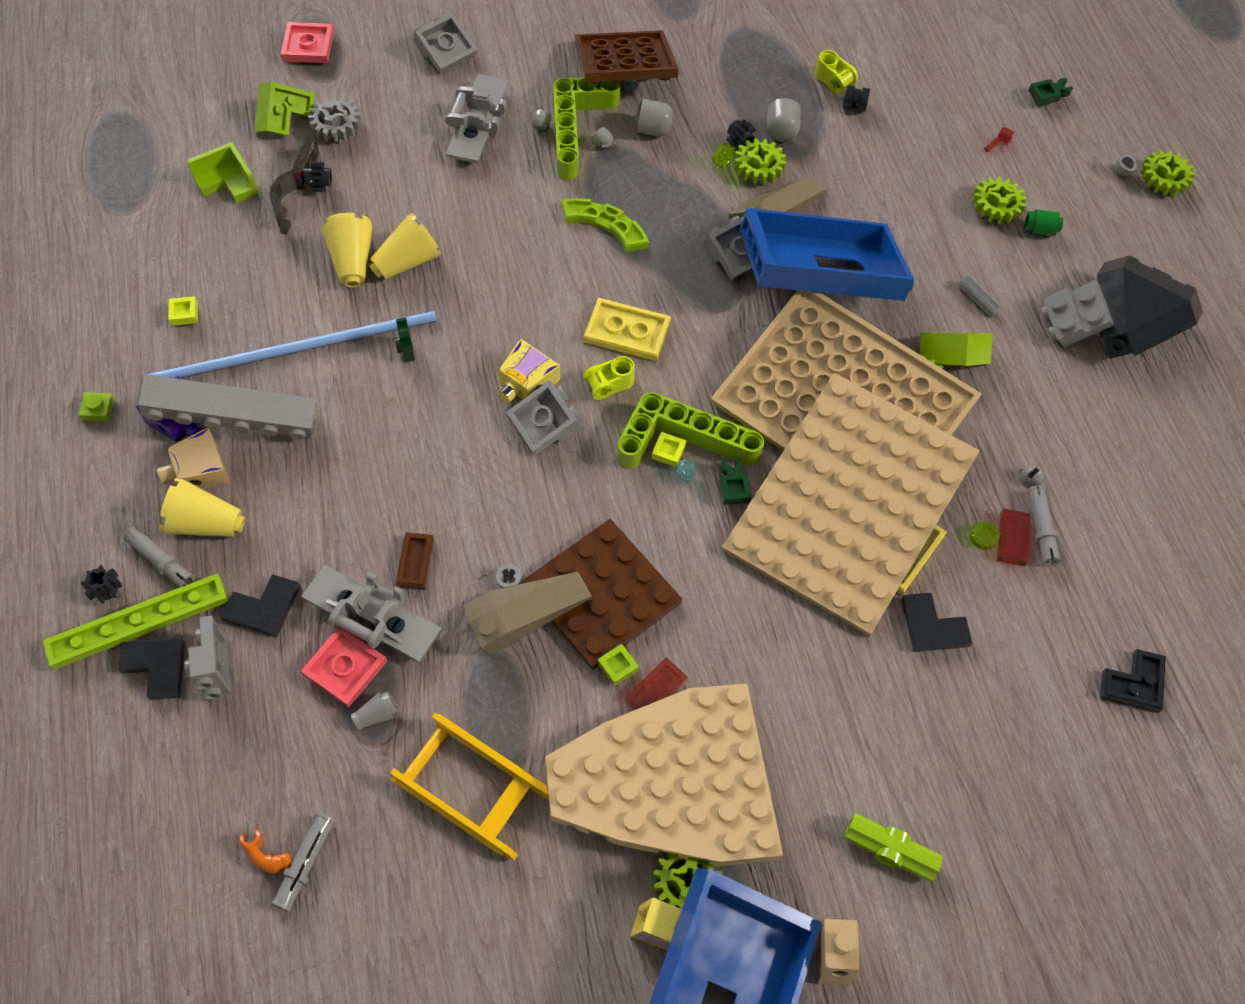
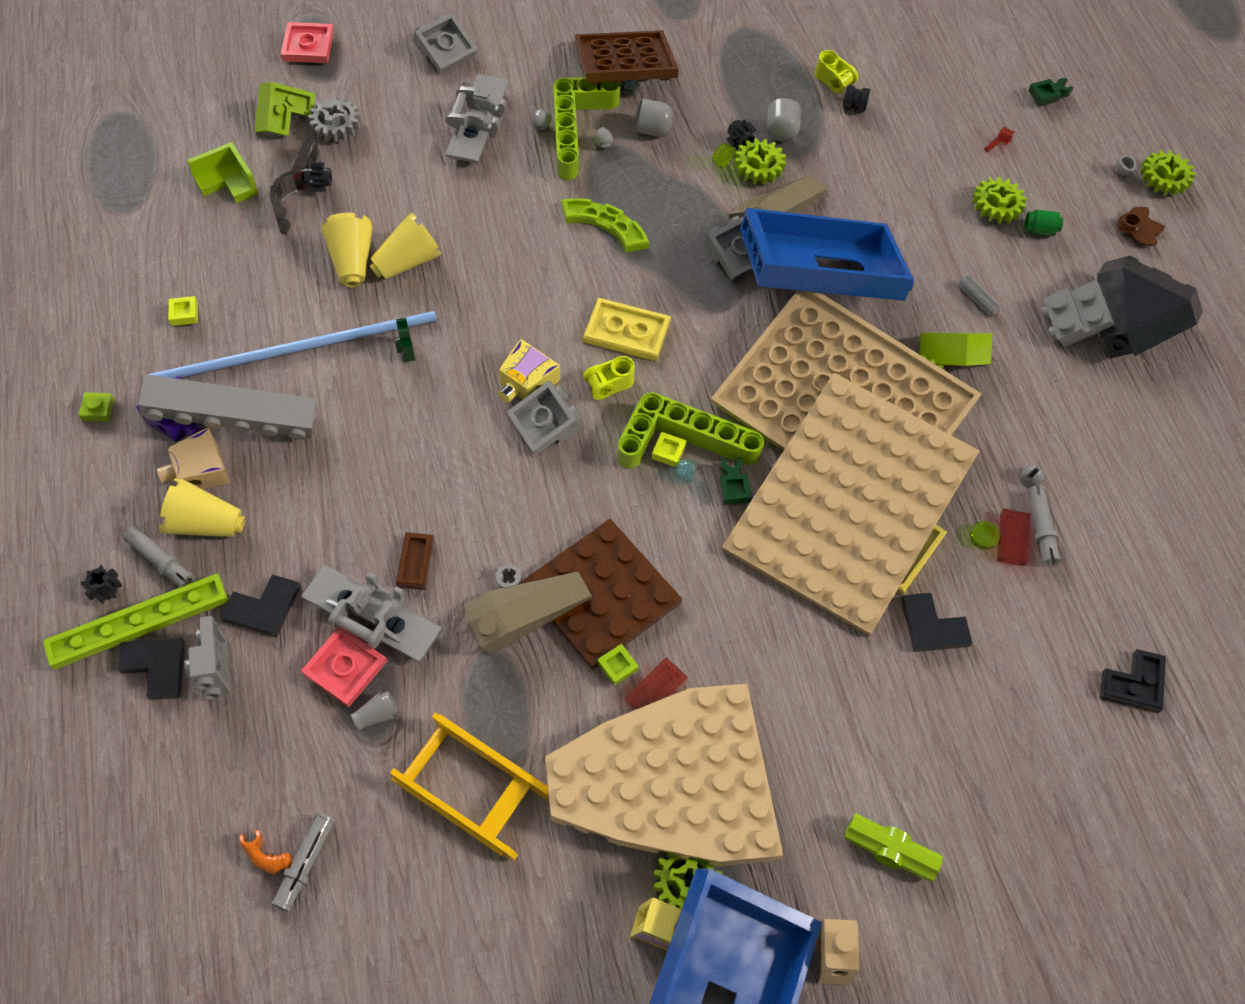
(1140, 226): none -> reddish brown plate

